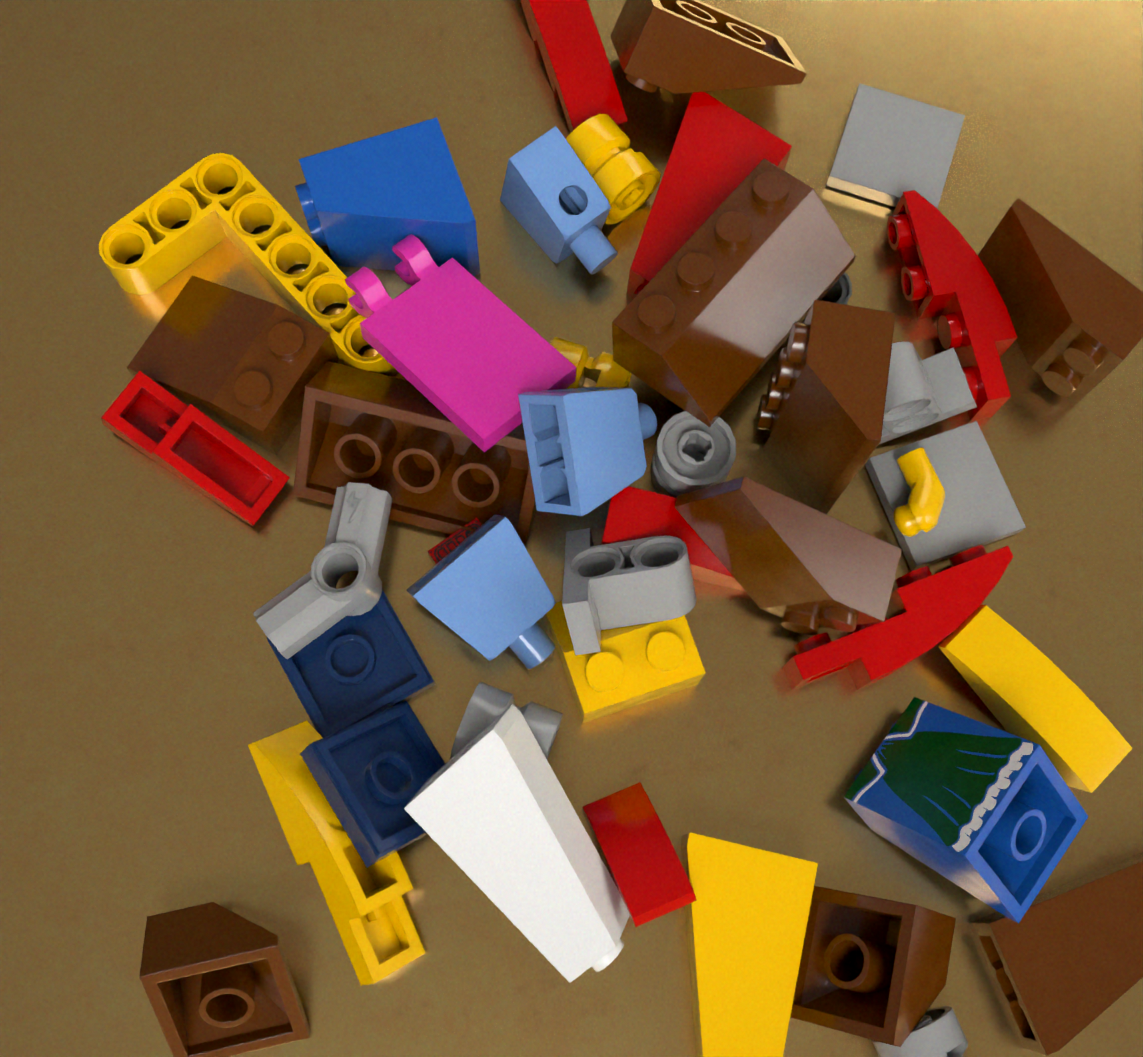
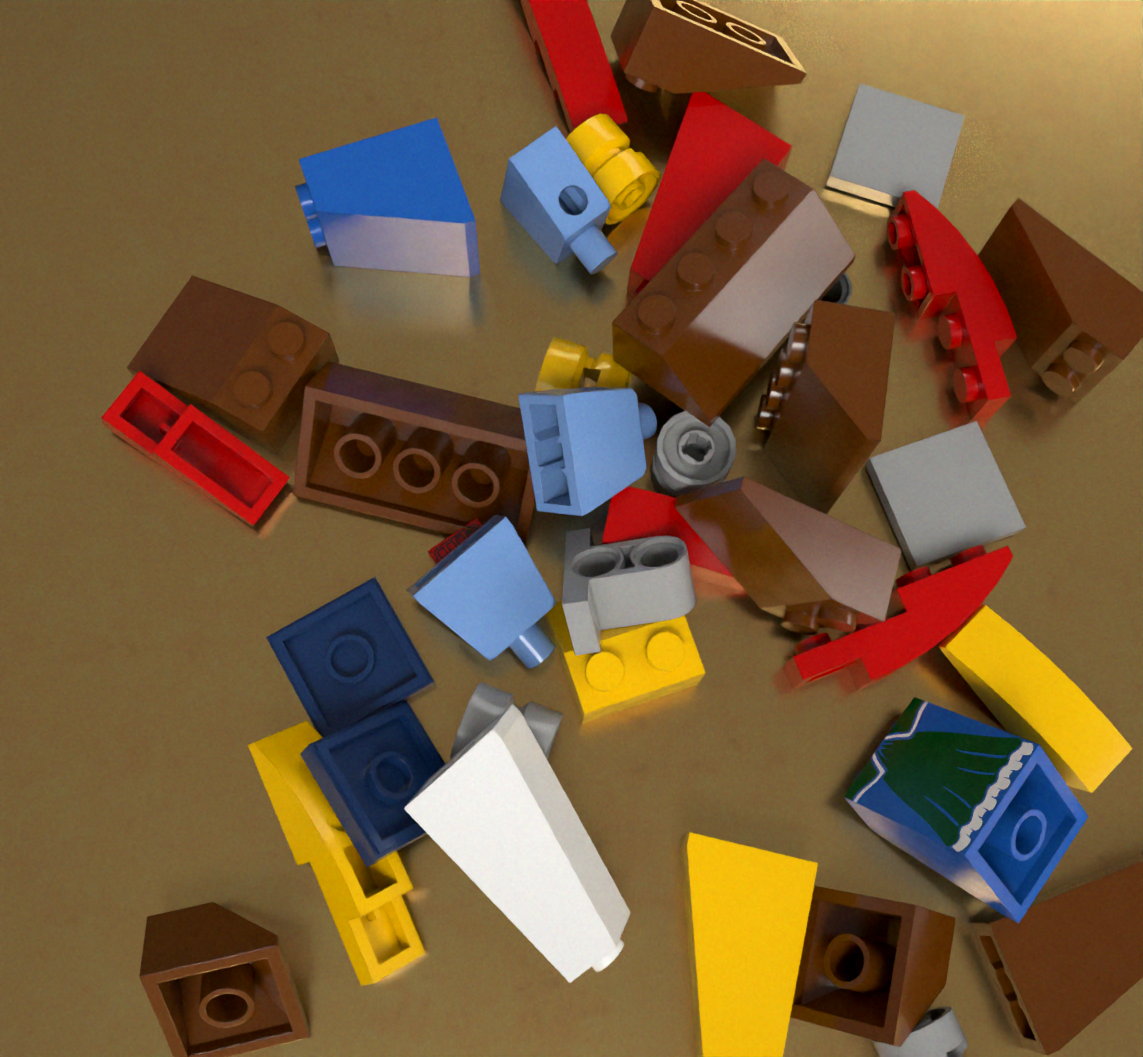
(235, 216): yellow beam -> none
(351, 544): light grey piece -> none
(457, 343): dark pink tile -> none
(639, 854): red slope -> none
(923, 390): light grey tile -> none
(925, 496): yellow arm -> none

